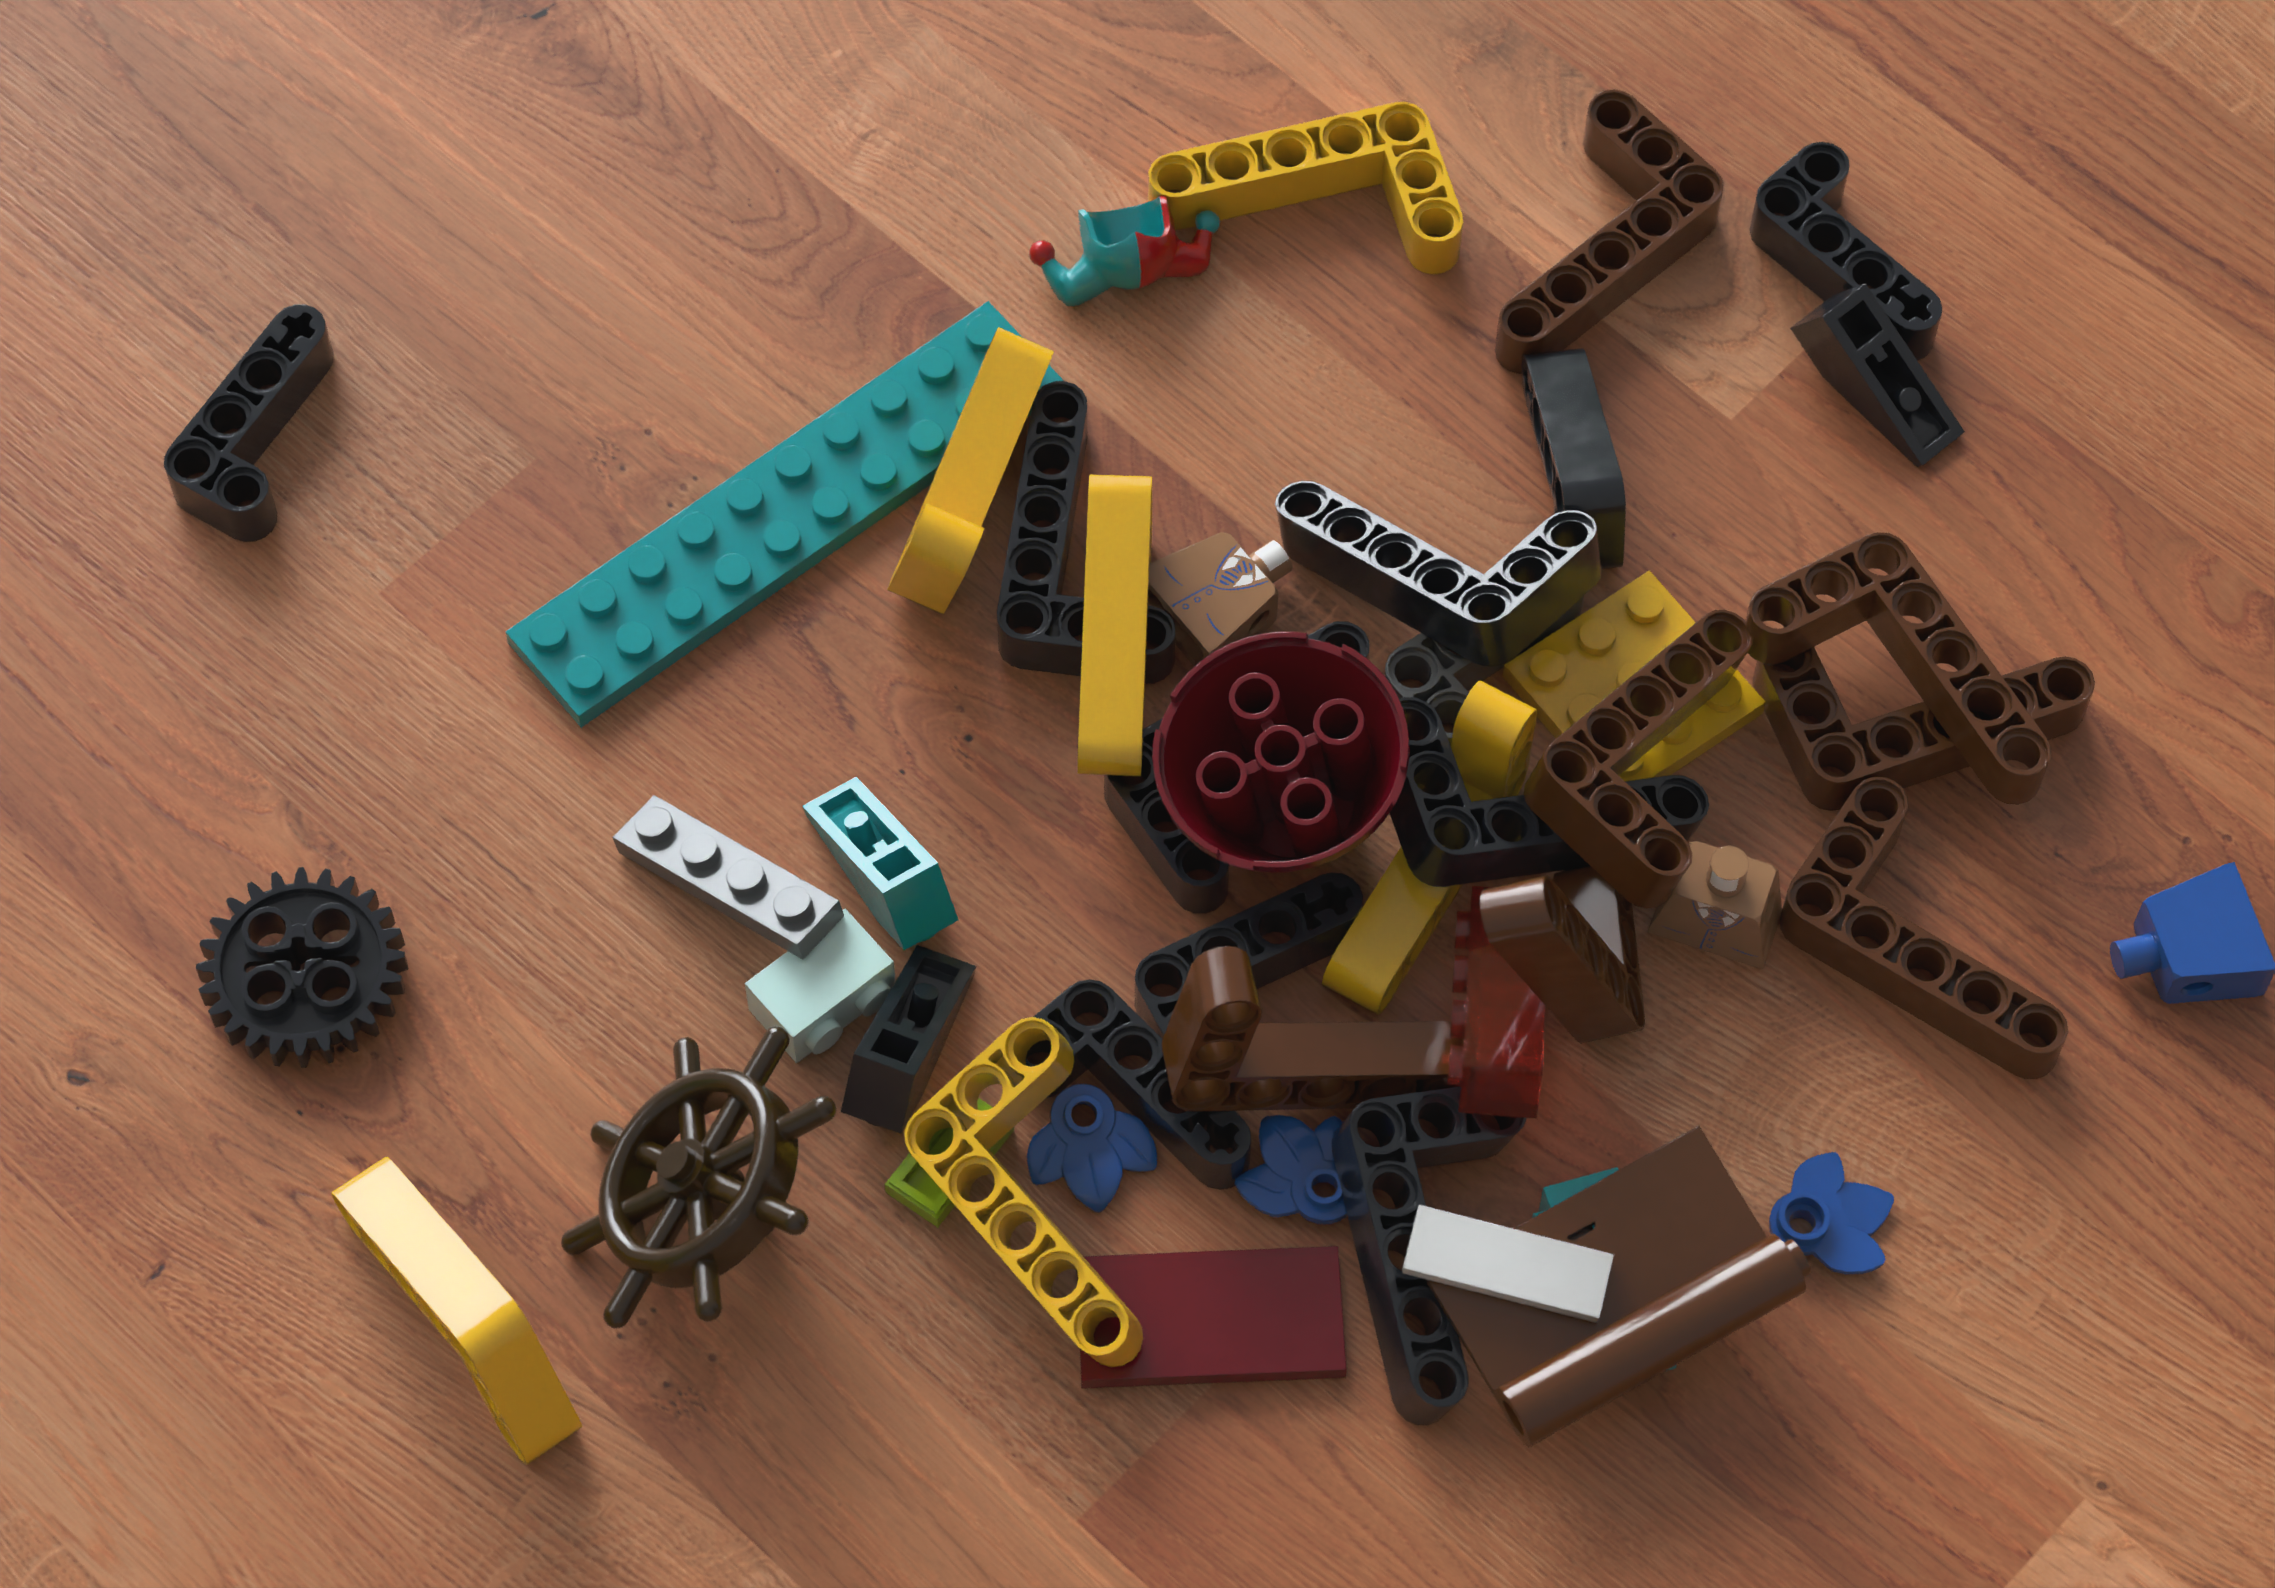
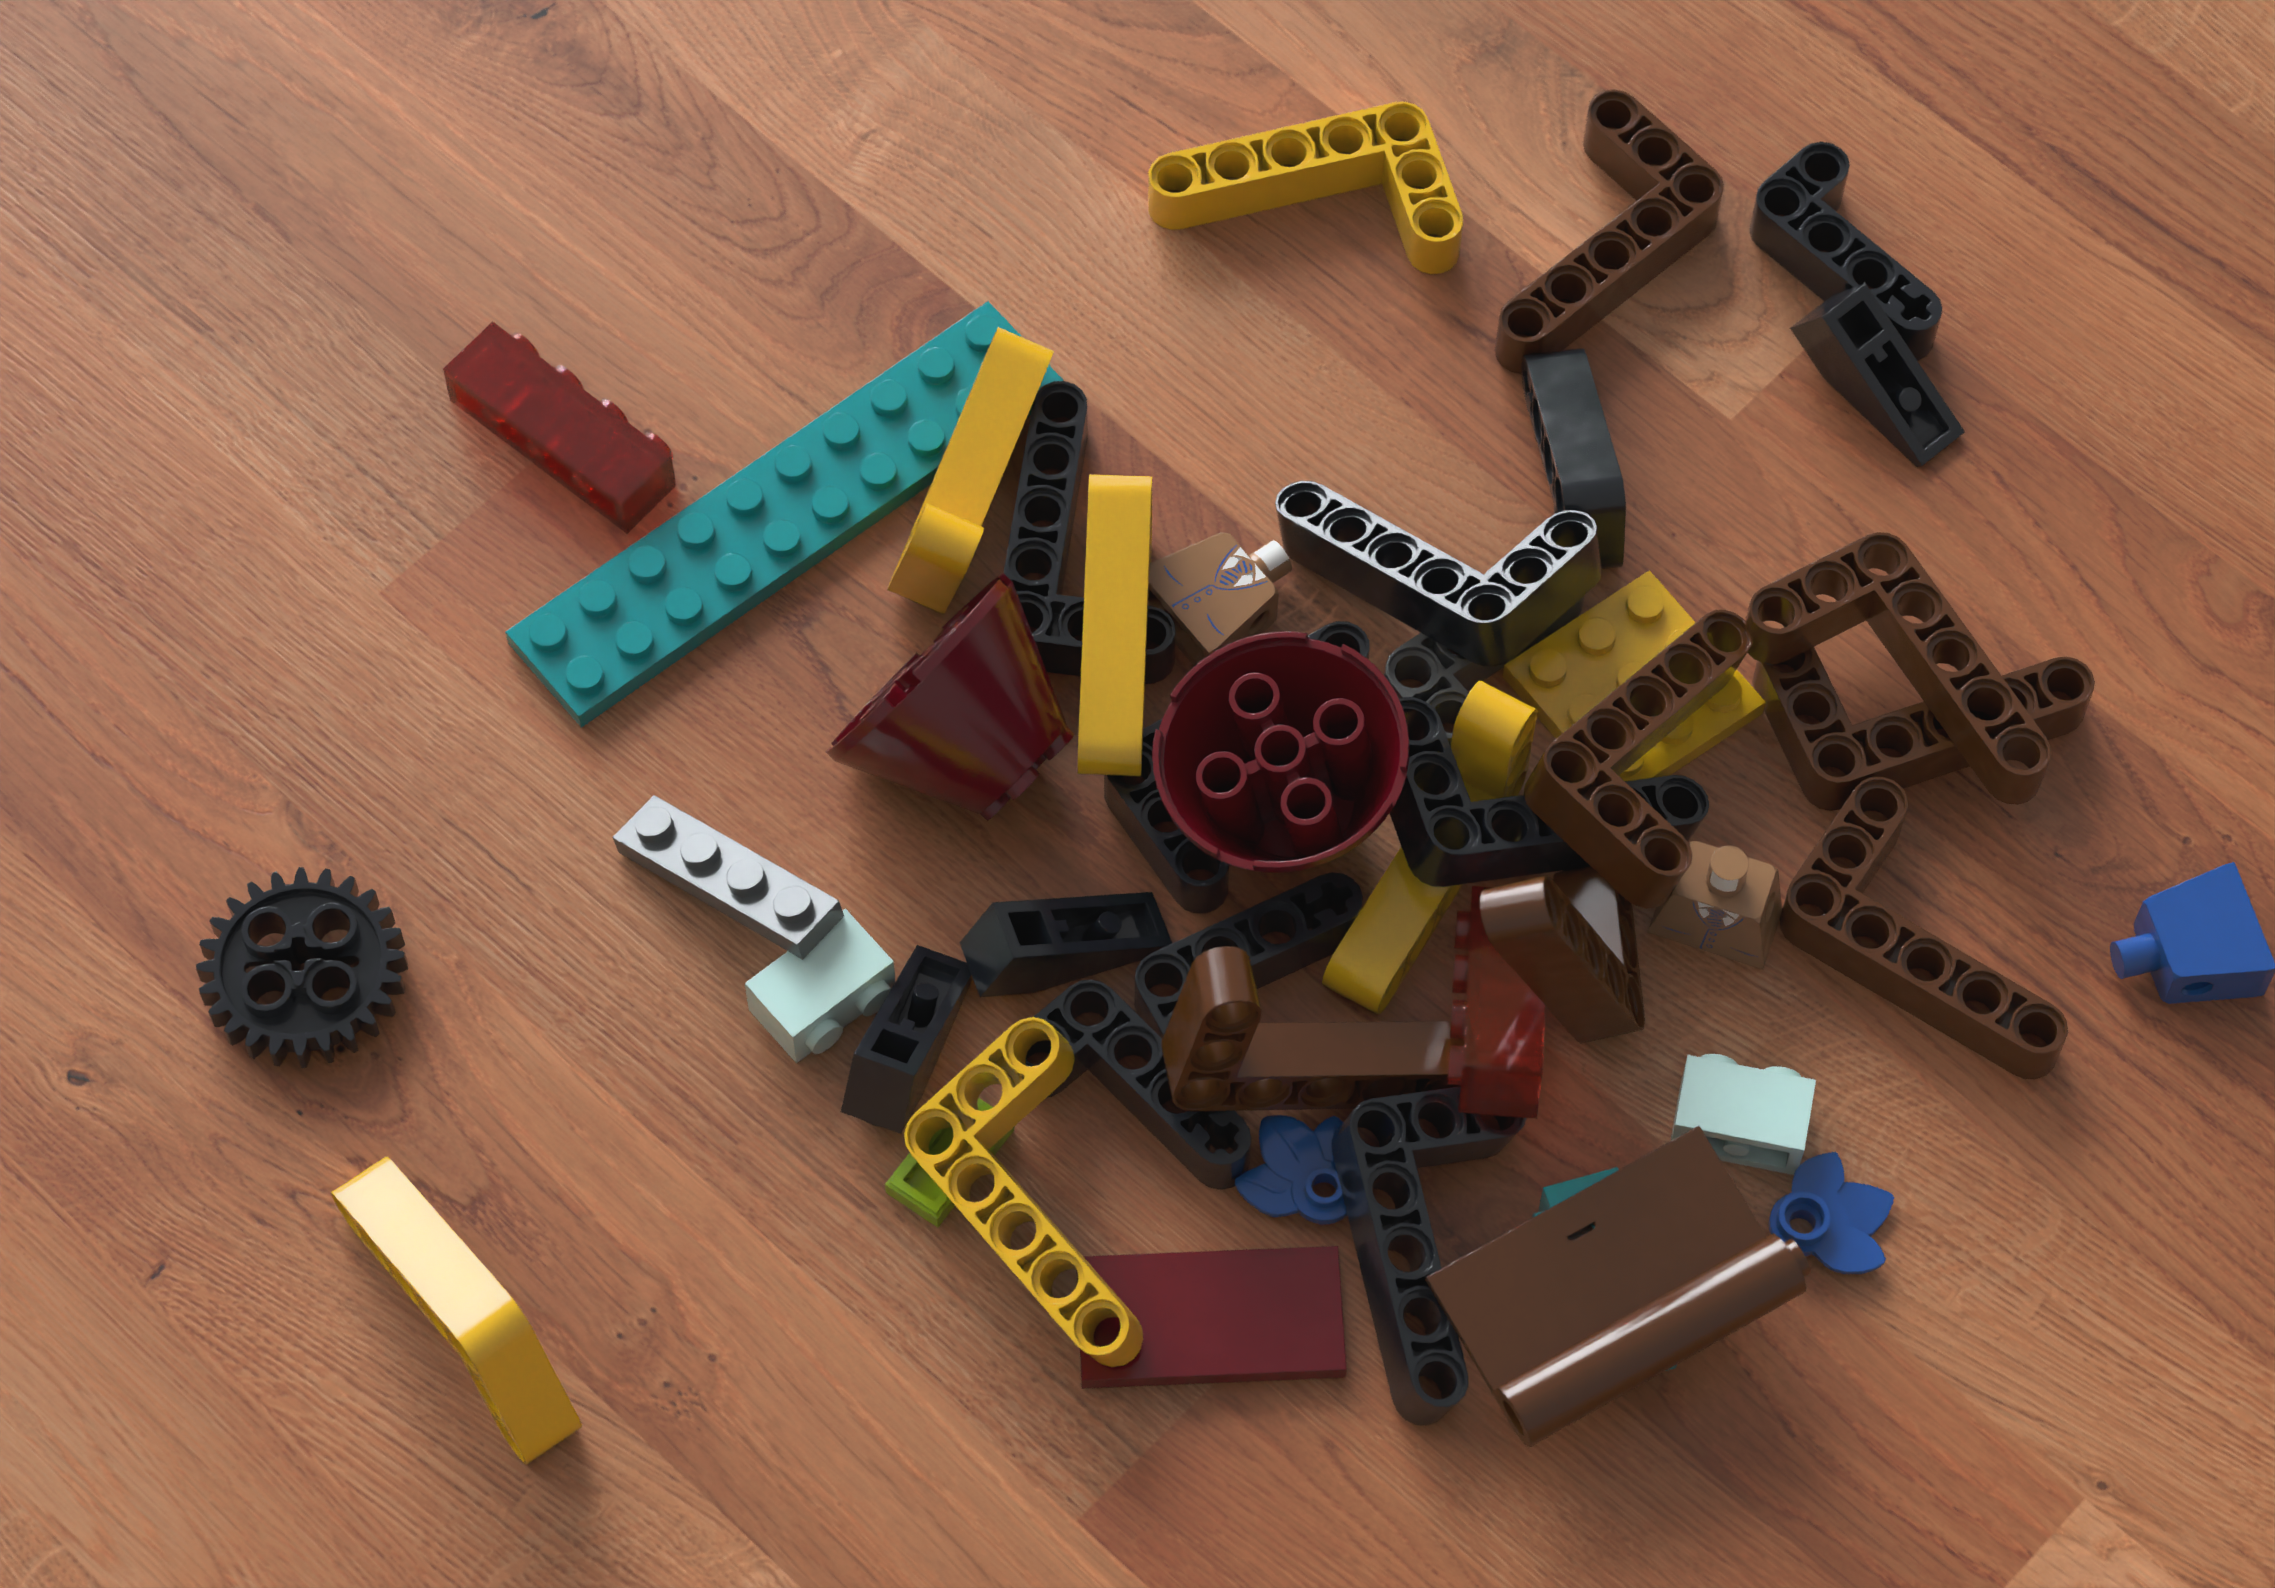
(288, 353): black beam -> none
(561, 426): none -> clear red brick
(698, 1178): dark brown piece -> none
(883, 863): teal slope -> none
(965, 713): none -> dark red cone
(1060, 940): none -> black slope
(1091, 1155): blue plate -> none
(1127, 251): teal piece -> none
(1508, 1263): white tile -> none
(1746, 1111): none -> light aqua brick

